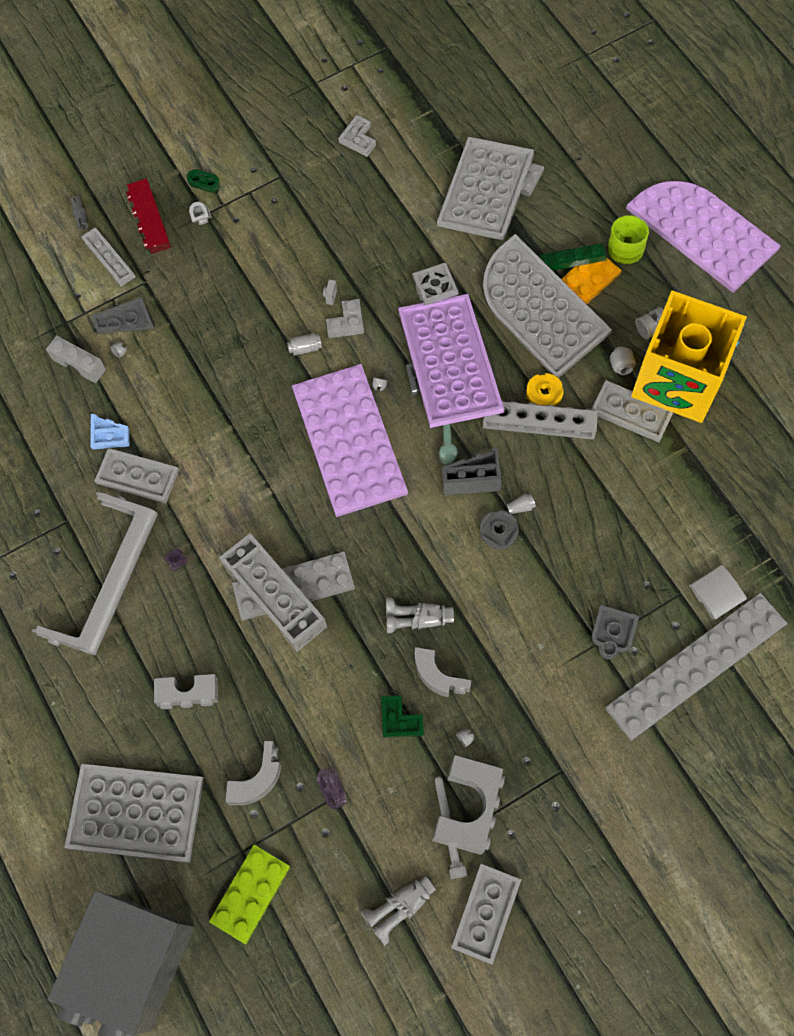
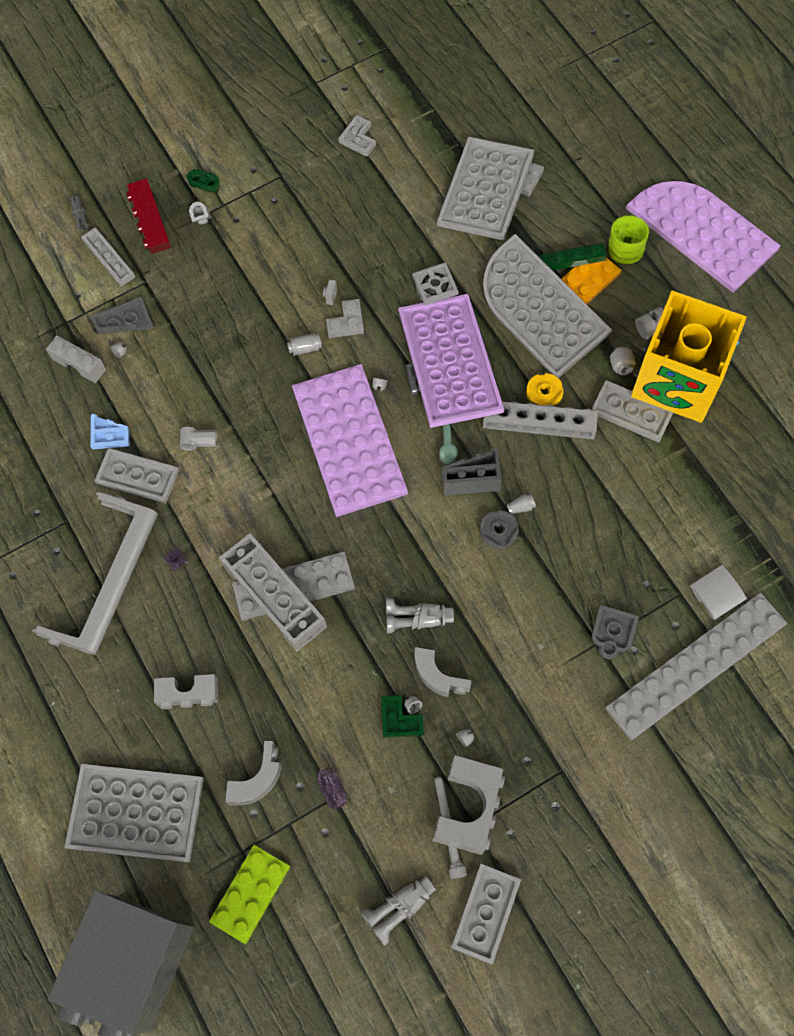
(192, 438): none -> light grey piece
(414, 708): none -> light grey hinge

